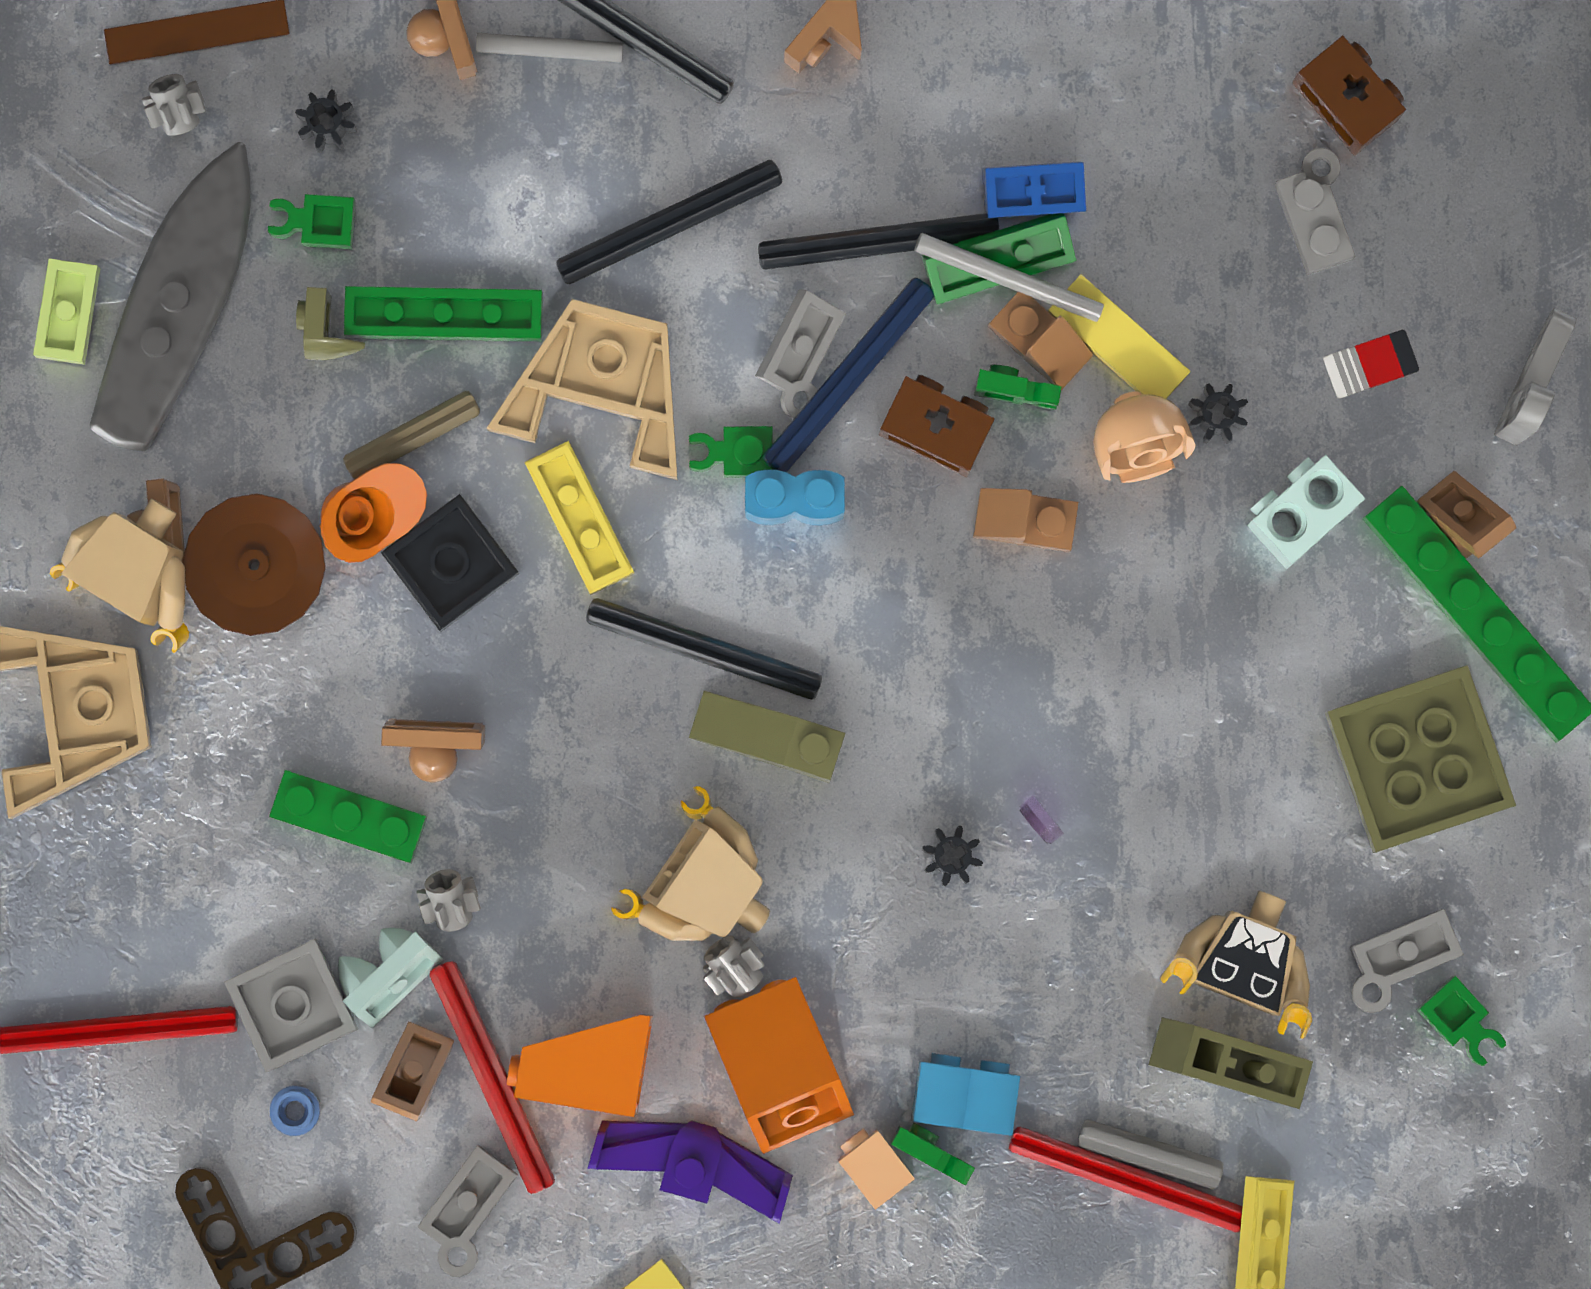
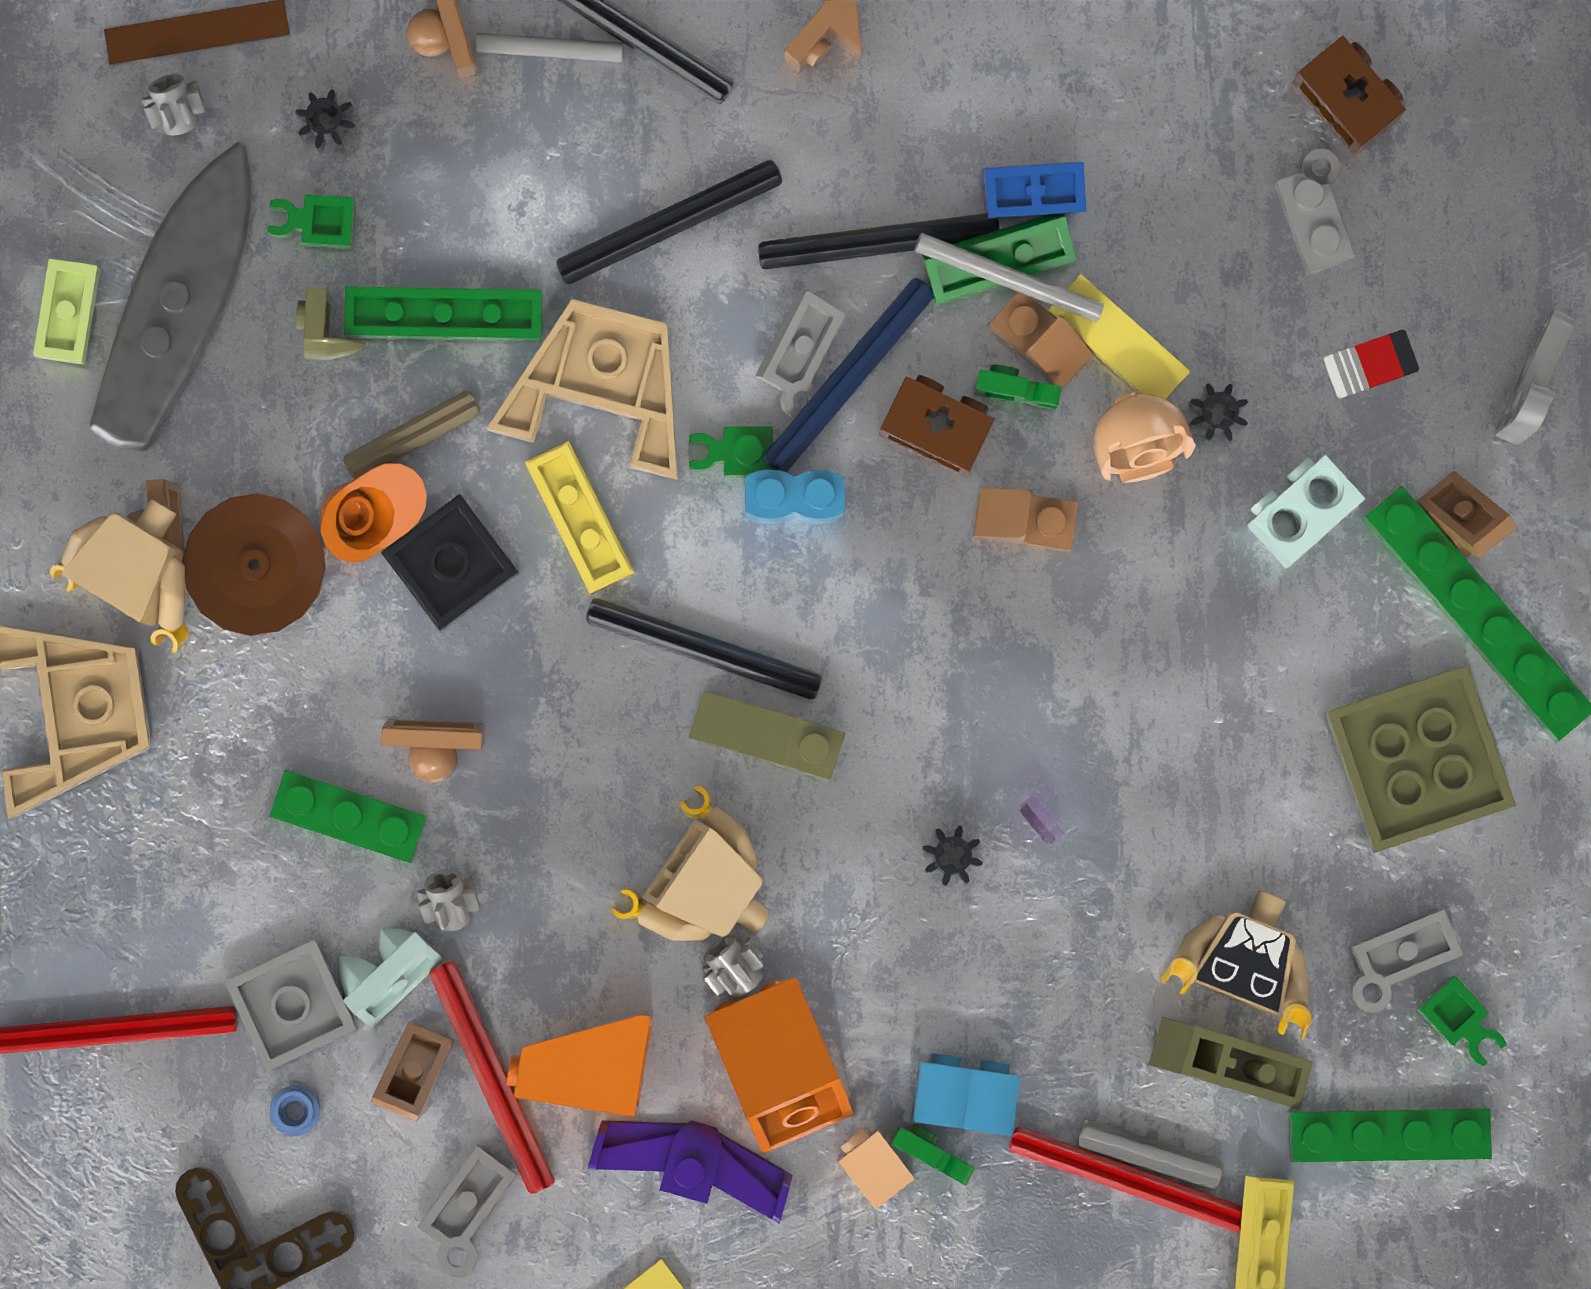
(1390, 1135): none -> green plate

